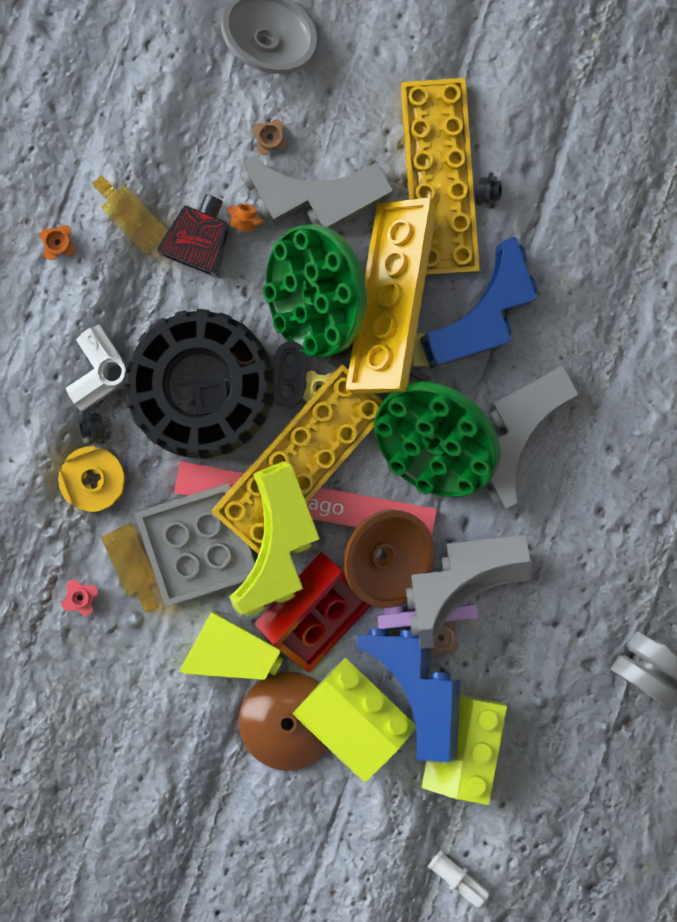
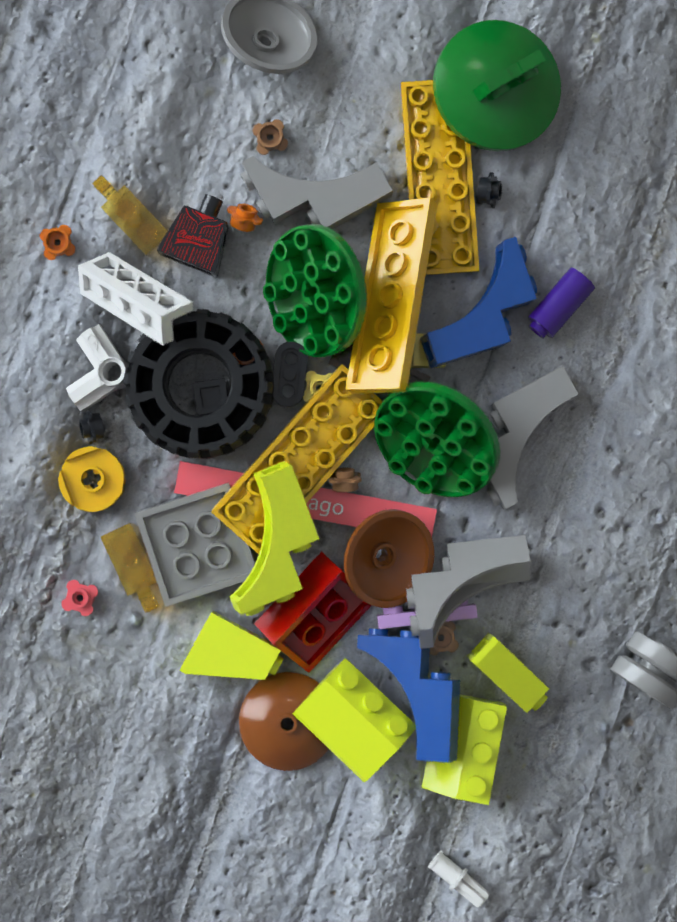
(126, 301): none -> white fence
(345, 480): none -> medium nougat plate
(497, 85): none -> green bracket
(509, 673): none -> neon yellow slope
(560, 303): none -> dark purple brick

